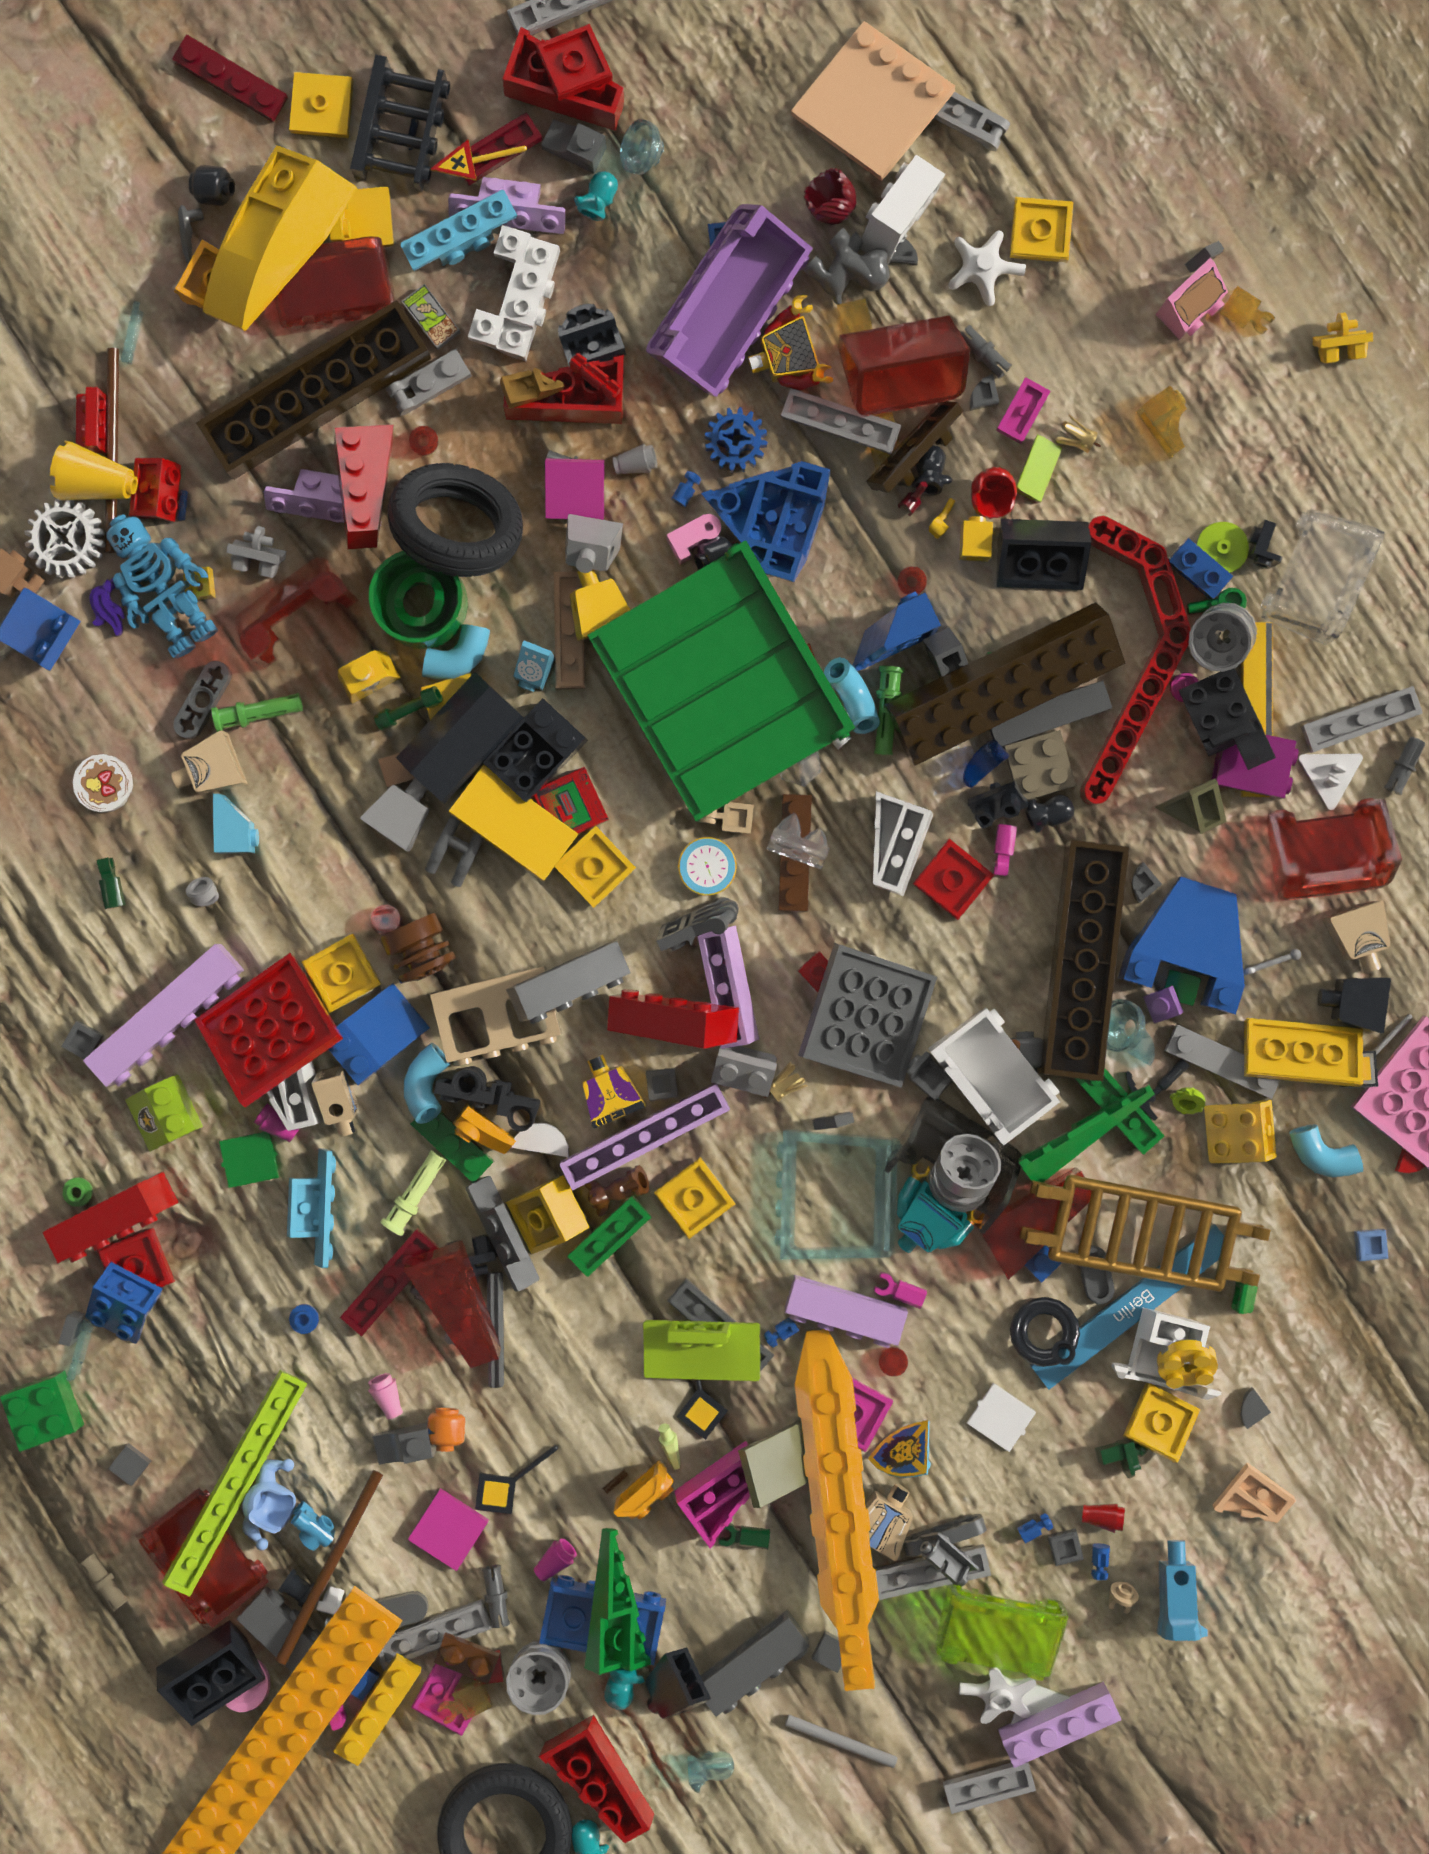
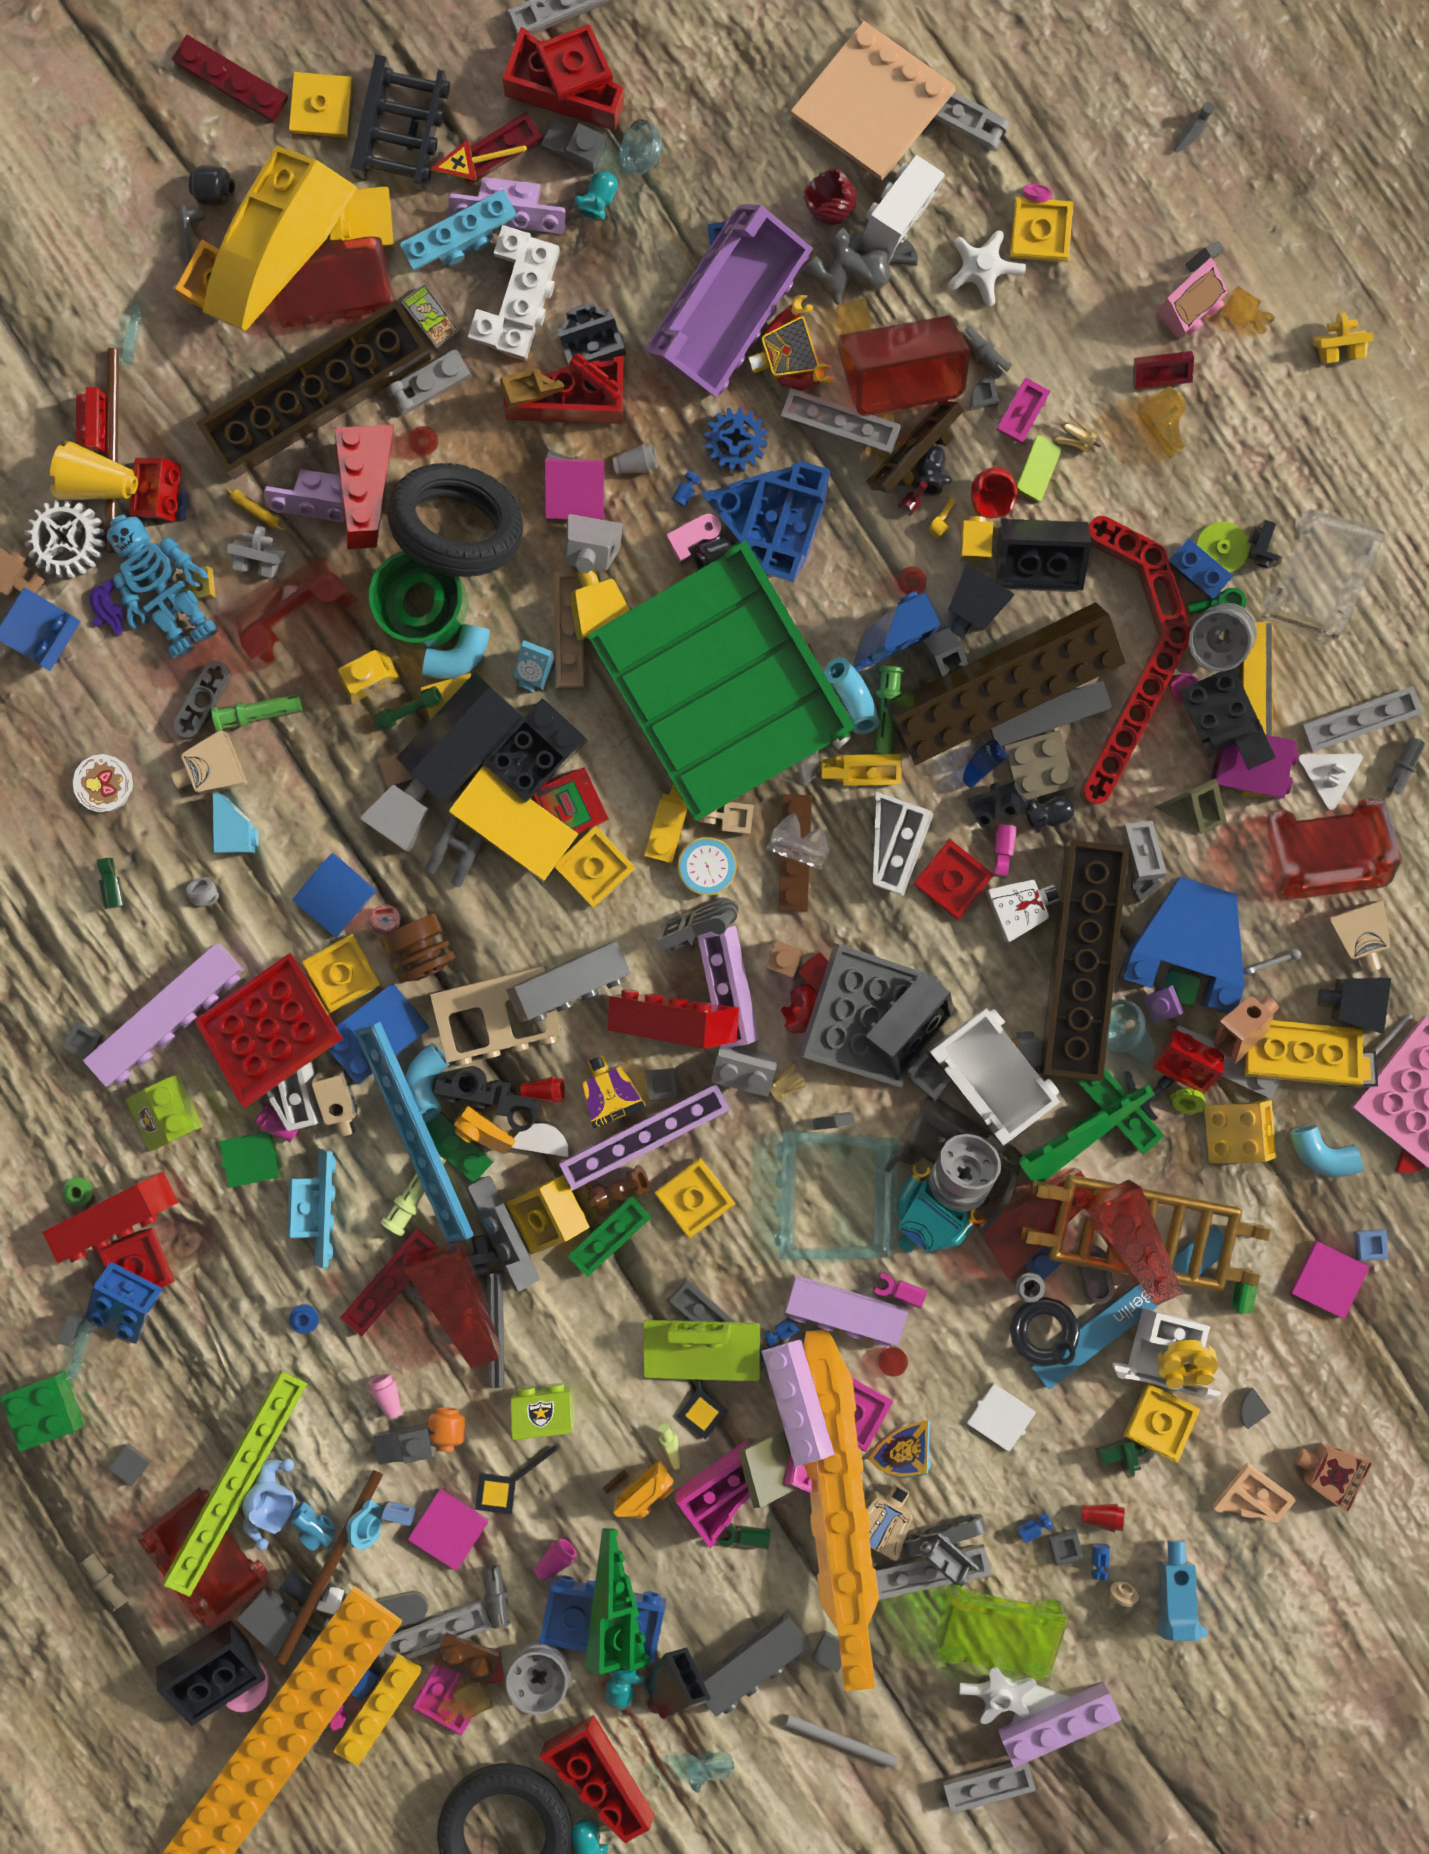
(254, 508): none -> yellow piece
(334, 895): none -> blue slope
(365, 1526): none -> medium azure animal
(399, 1513): none -> medium blue tile
(414, 1132): none -> dark azure tile
(542, 1412): none -> lime slope
(547, 1090): none -> red cone
(667, 827): none -> yellow hinge
(784, 958): none -> medium nougat brick
(797, 1477): none -> dark pink tile
(798, 1403): none -> lavender brick
(800, 1009): none -> red hair
(863, 769): none -> yellow hinge
(910, 1022): none -> black slope
(976, 601): none -> black torso
(1020, 906): none -> white torso
(1032, 1293): none -> light grey cone
(1037, 192): none -> dark pink piece
(1132, 1236): none -> clear red wedge
(1144, 851): none -> light grey plate
(1163, 370): none -> dark red plate
(1190, 1062): none -> red bracket
(1195, 127): none -> dark grey bar
(1244, 1027): none -> nougat torso
(1329, 1279): none -> dark pink tile
(1334, 1473): none -> torso

